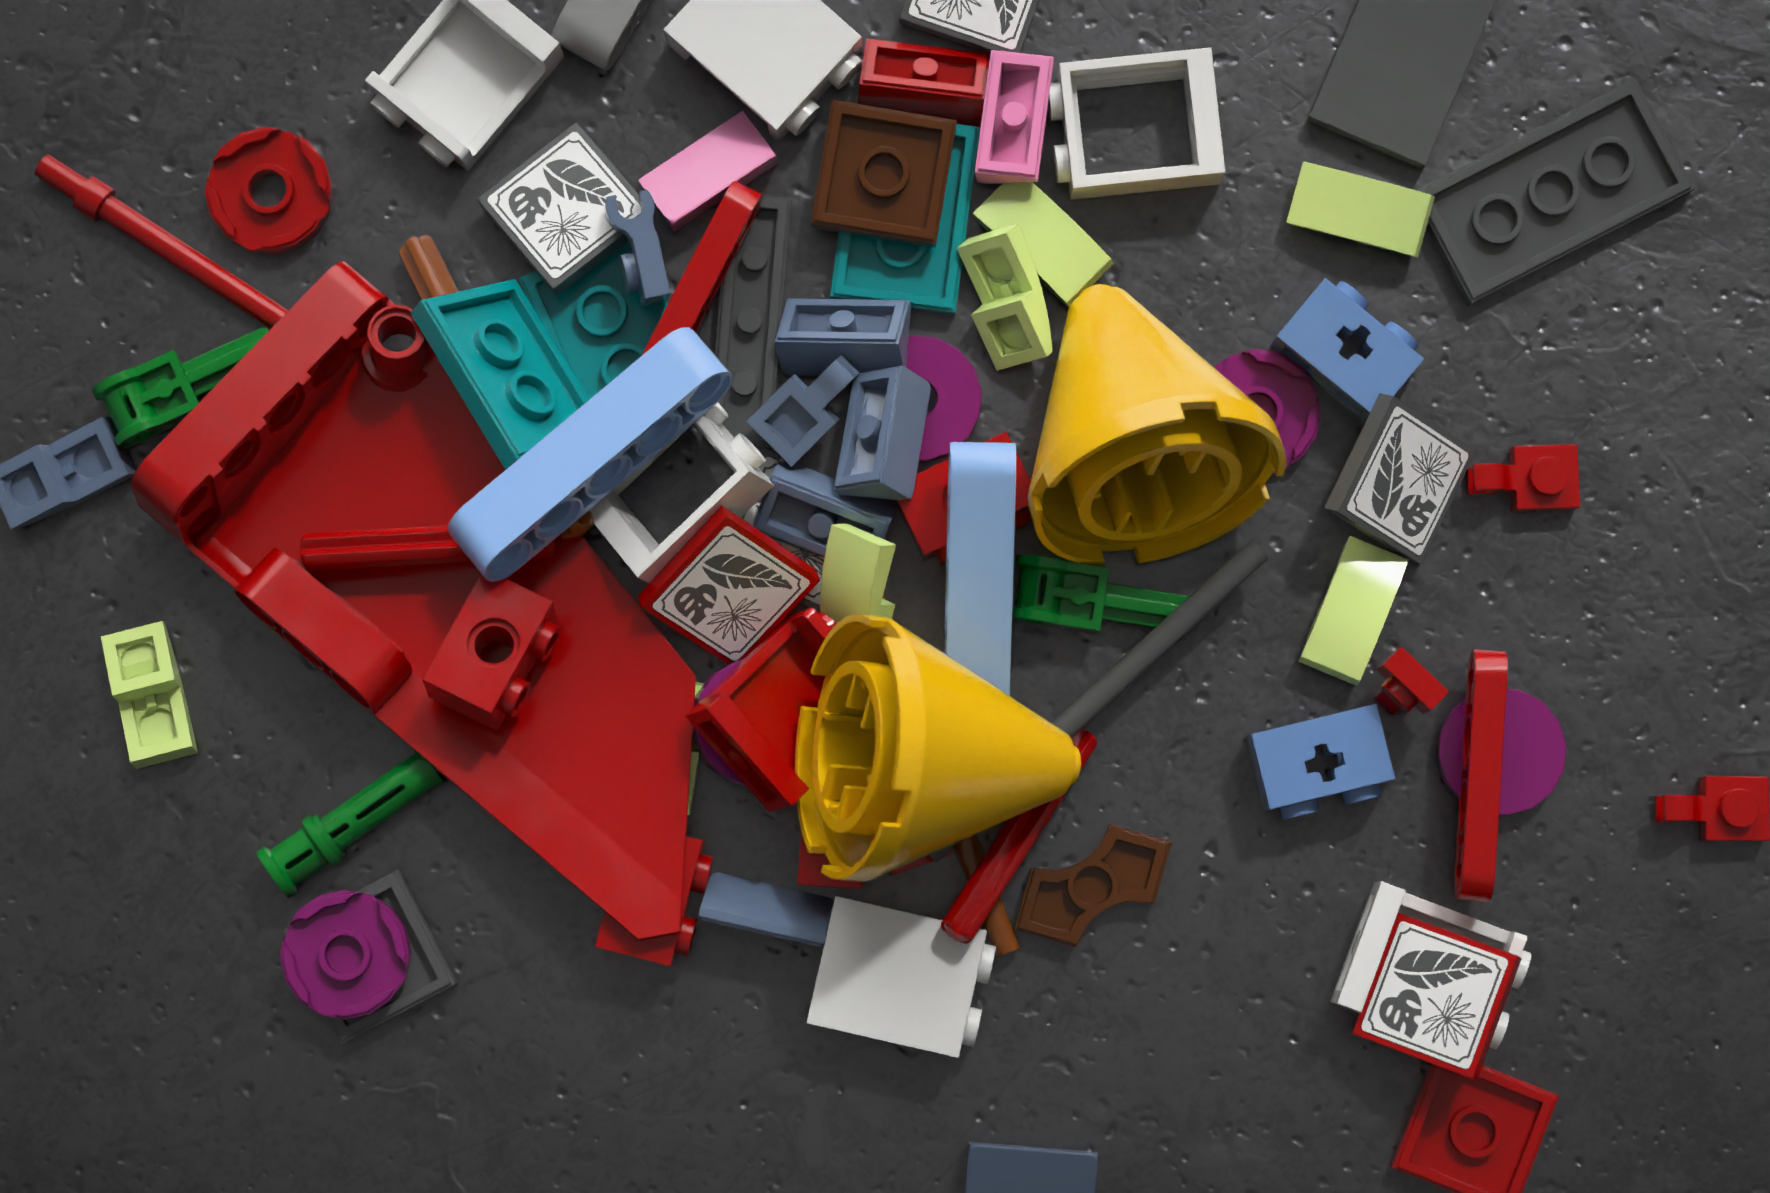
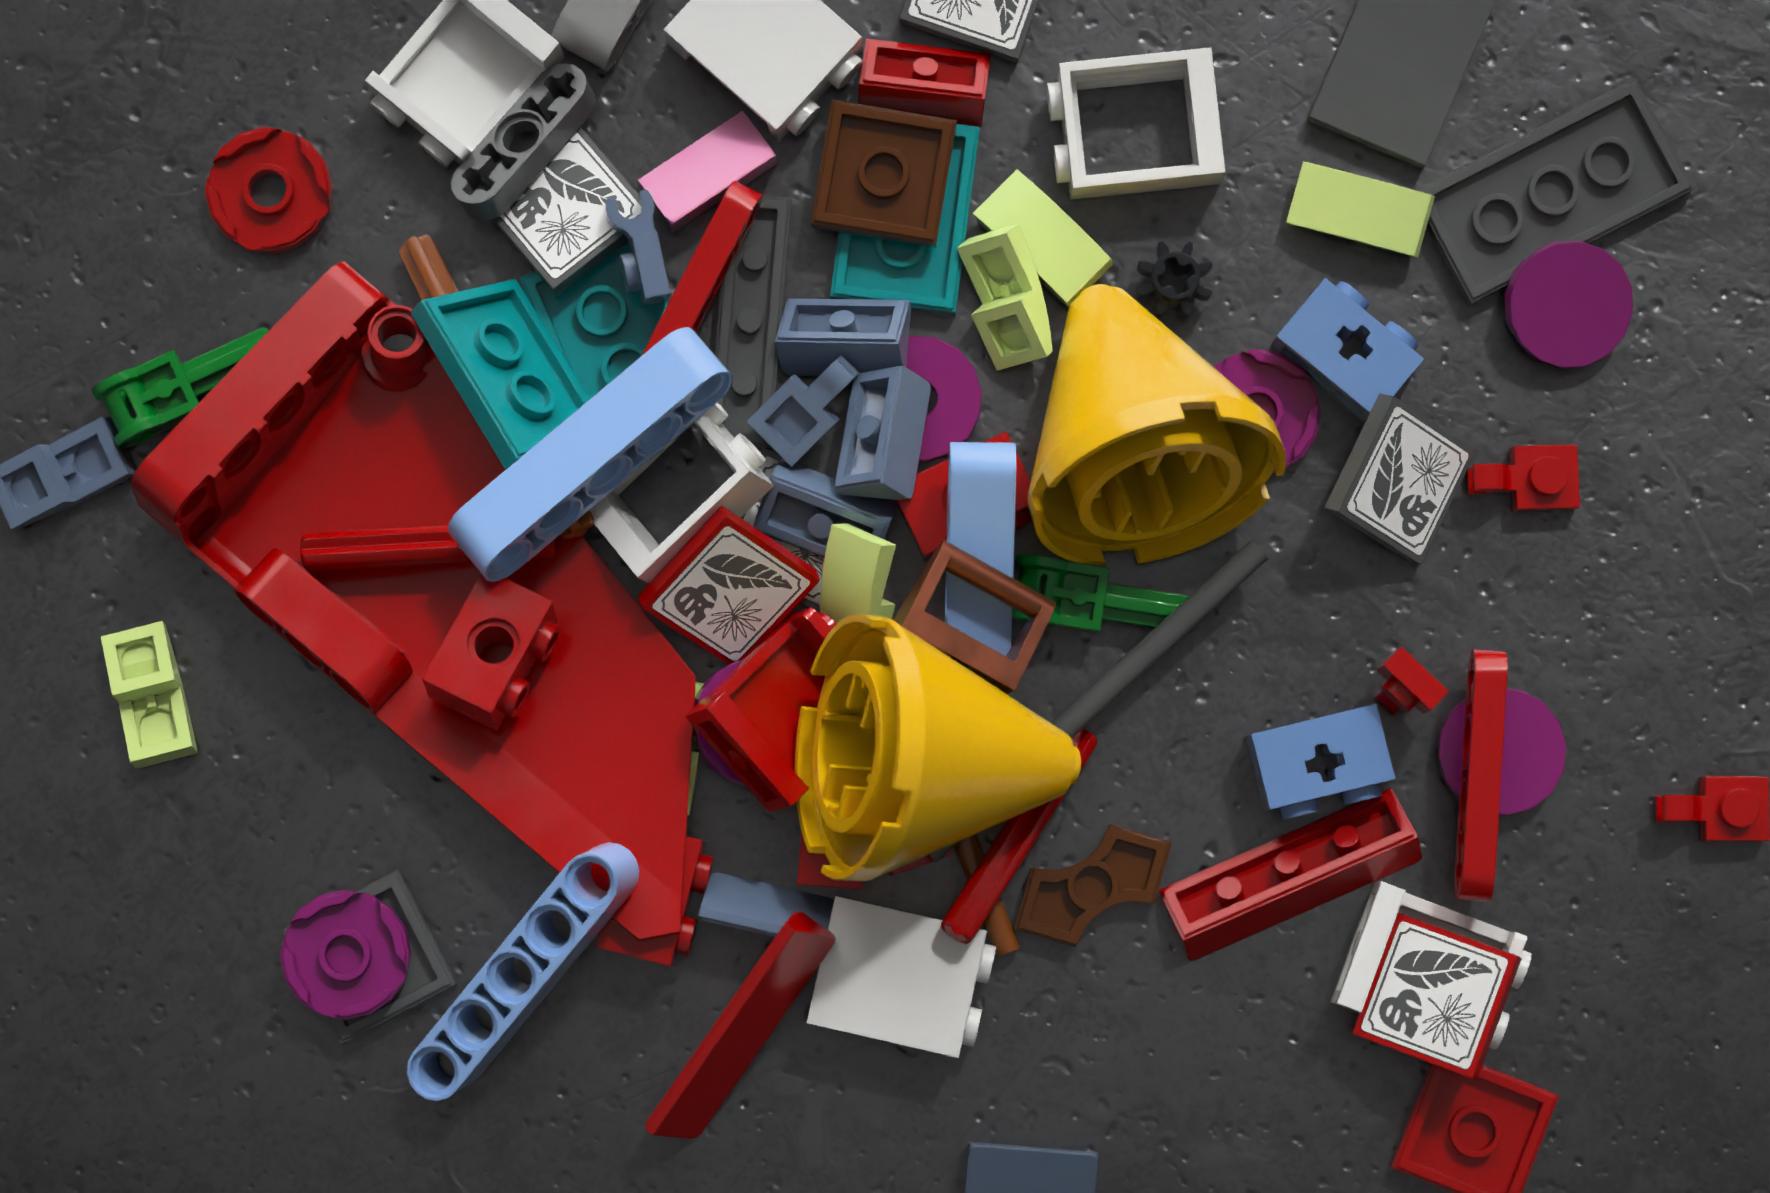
(98, 201): red bar -> none
(317, 834): green pin -> none
(499, 988): none -> light blue beam
(525, 166): none -> dark grey beam
(742, 1029): none -> red slope
(992, 666): none -> copper tile
(1013, 118): bright pink slope -> none
(1166, 296): none -> black gear
(1291, 874): none -> red slope
(1353, 610): yellowish green slope -> none
(1569, 303): none -> magenta tile

